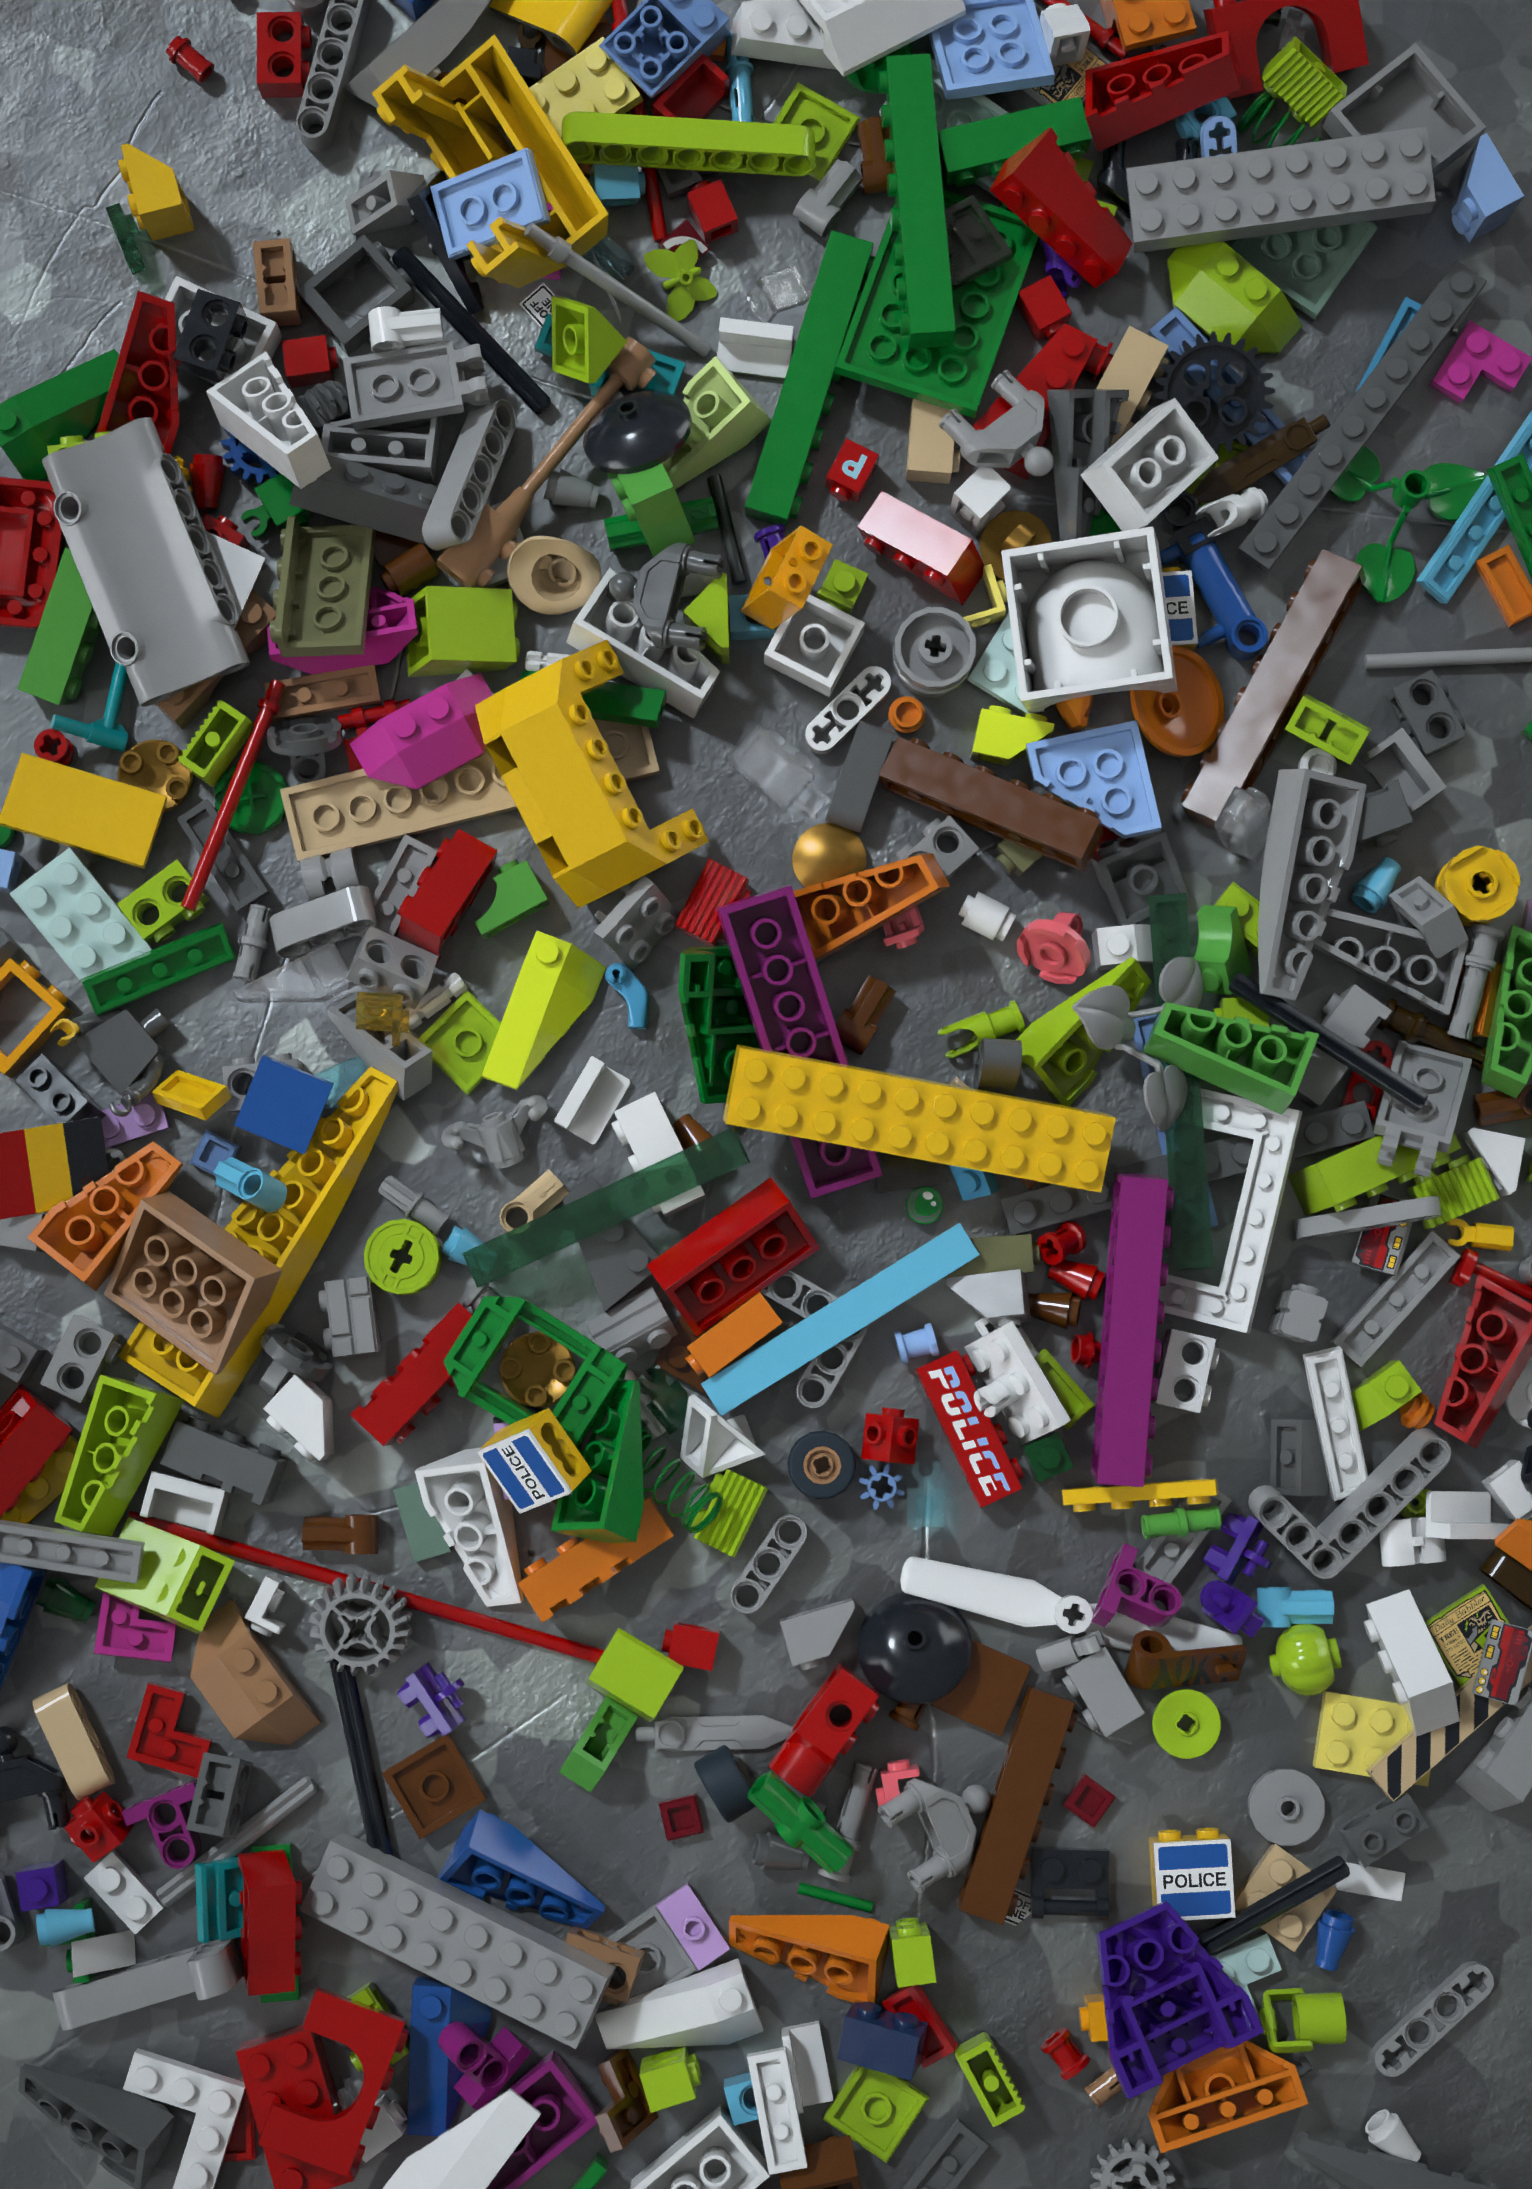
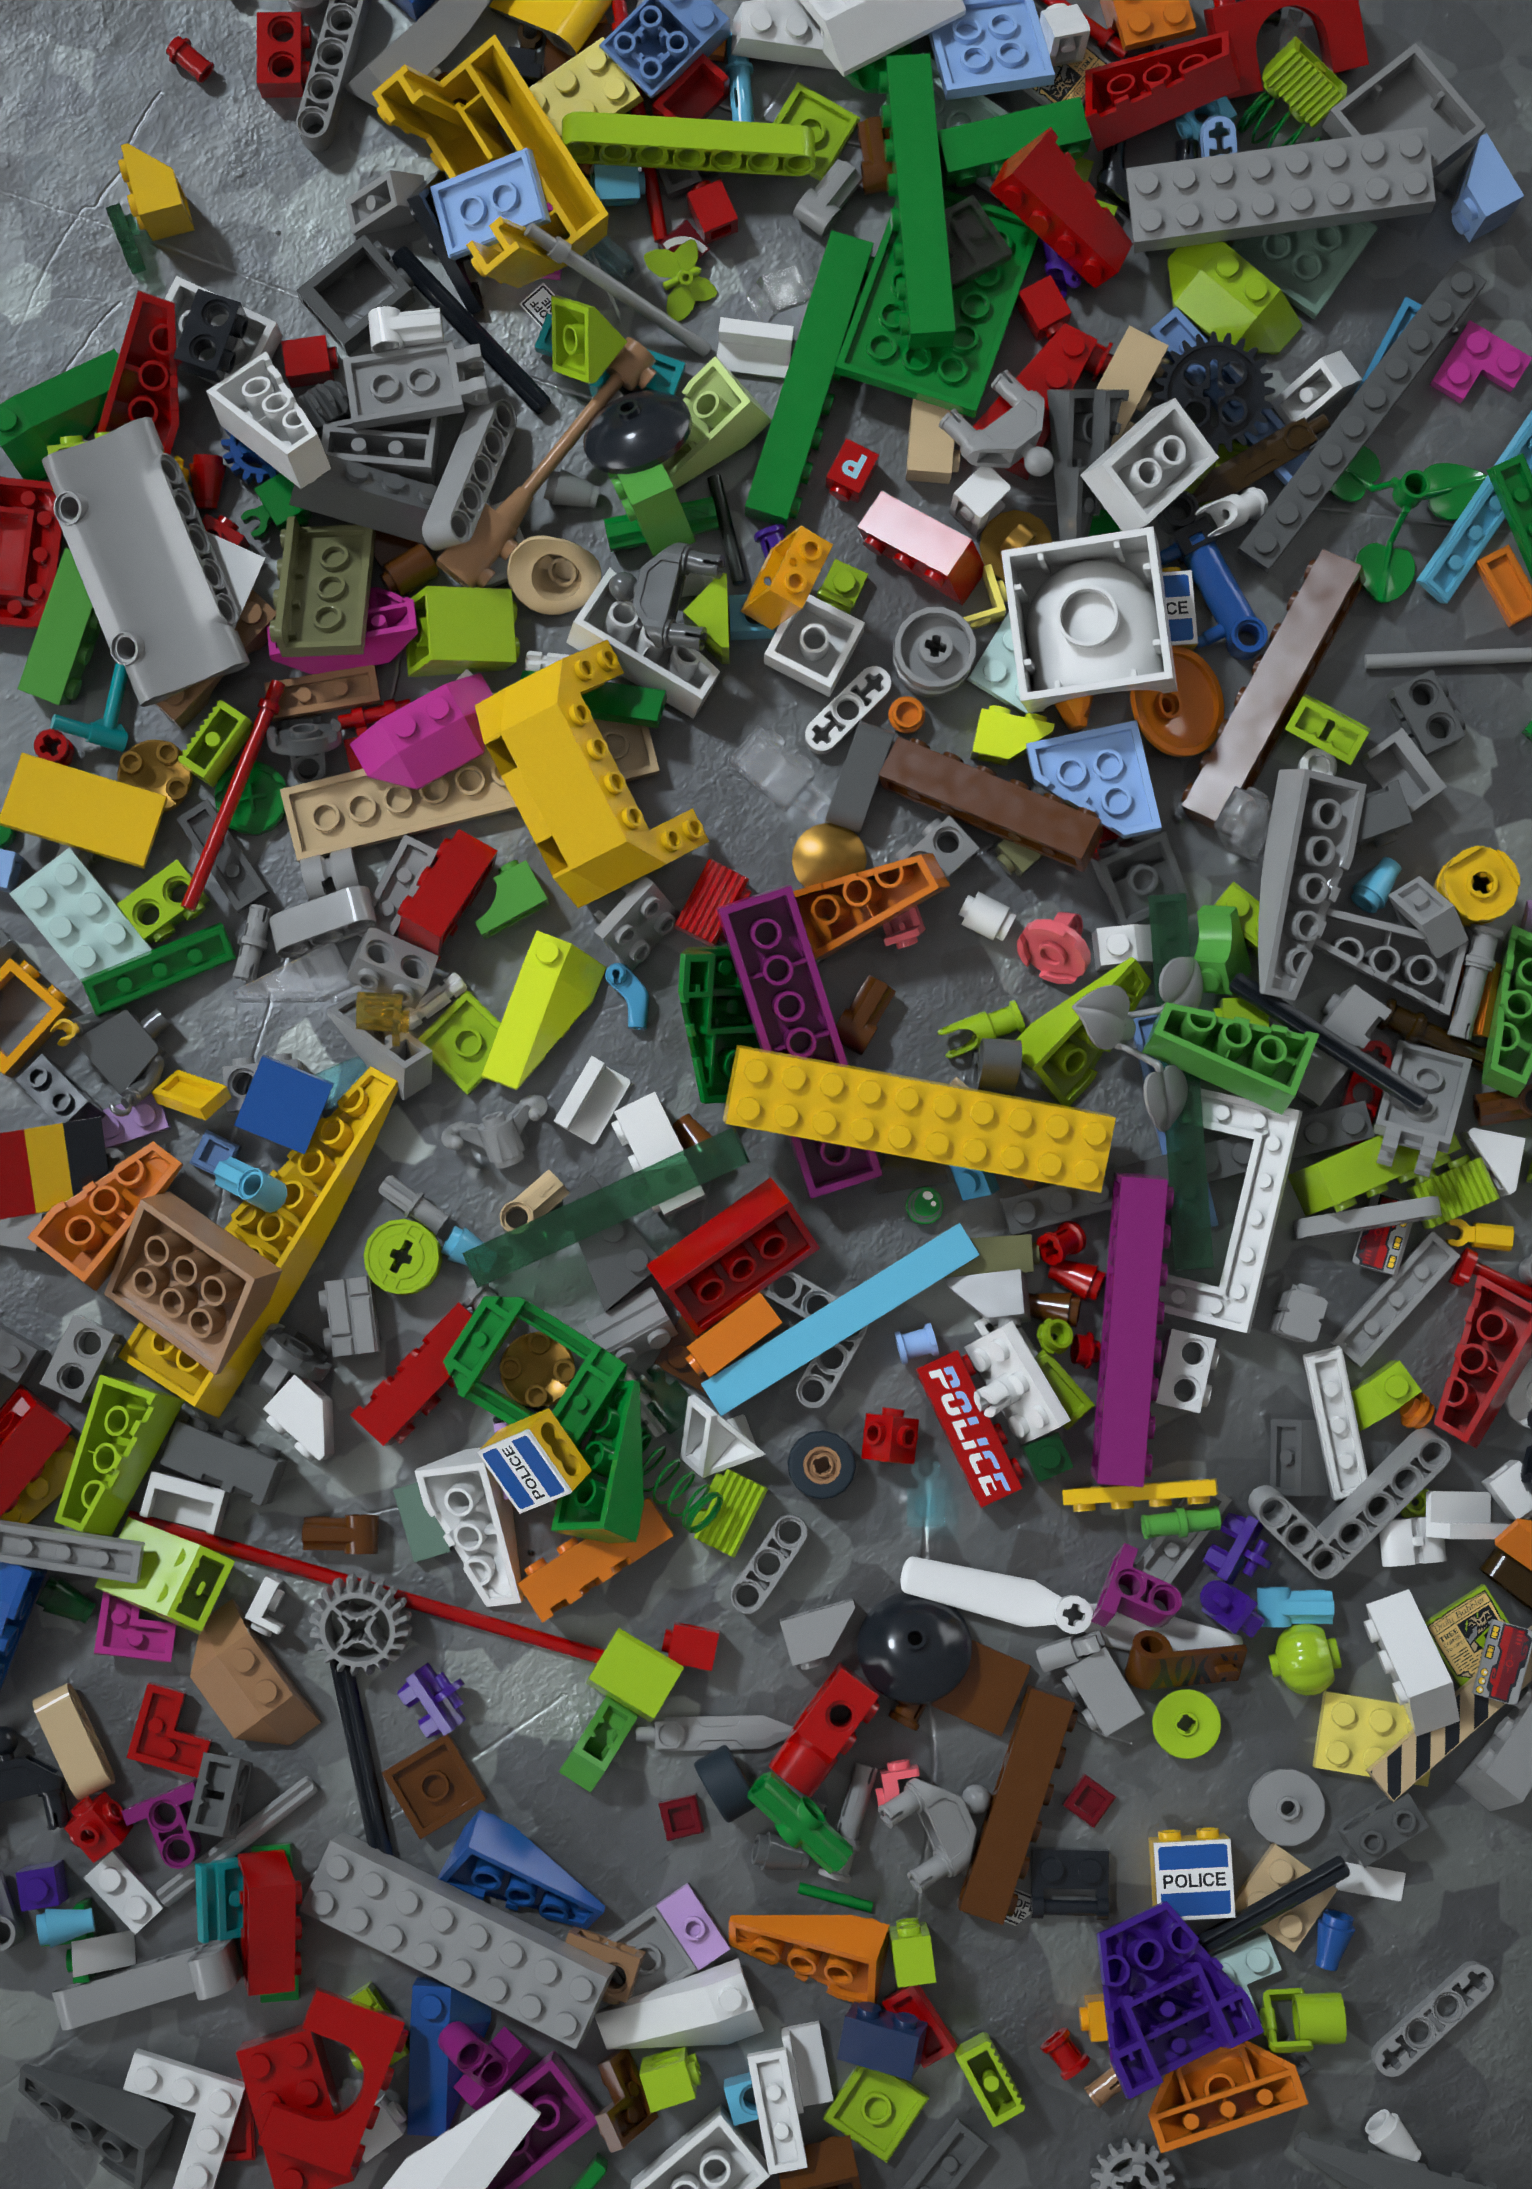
(277, 281): medium nougat brick -> none
(886, 1496): medium blue gear -> none
(1062, 1336): none -> lime plate
(1316, 388): none -> white slope

